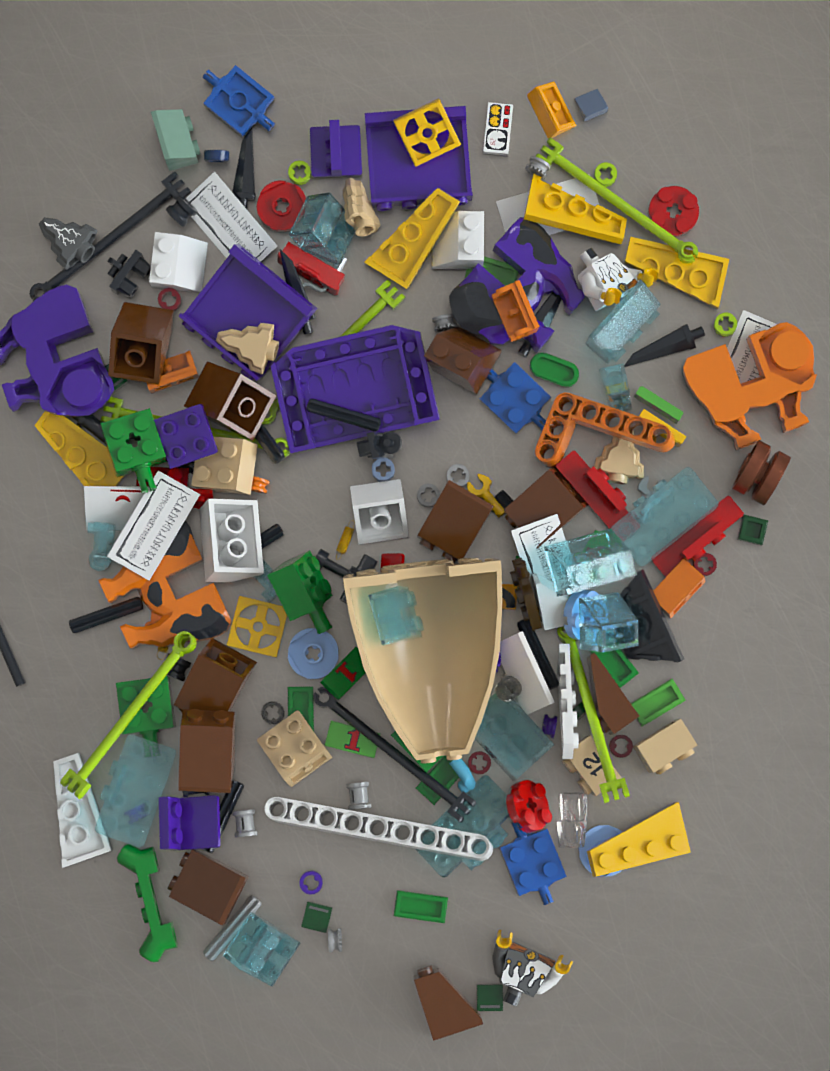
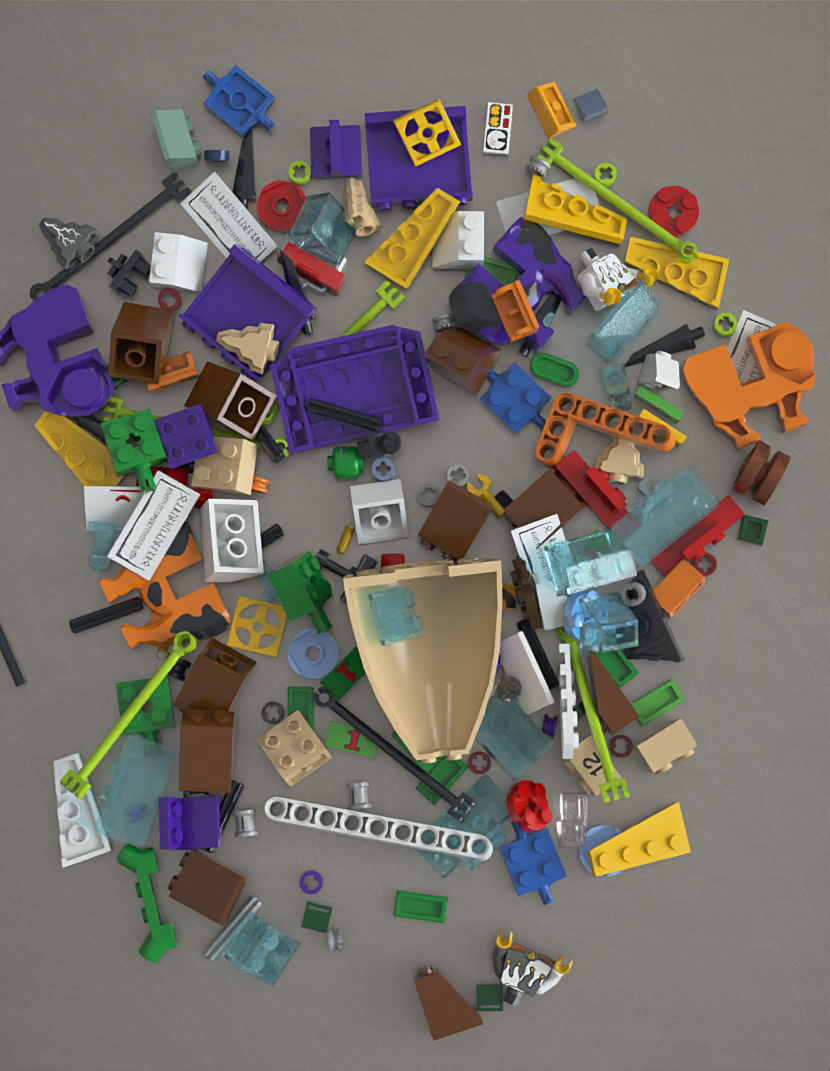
(181, 210): black wheel -> none
(345, 462): none -> green head
(467, 780): medium azure arm -> none
(624, 594): none -> light grey bush
(660, 372): none -> white slope

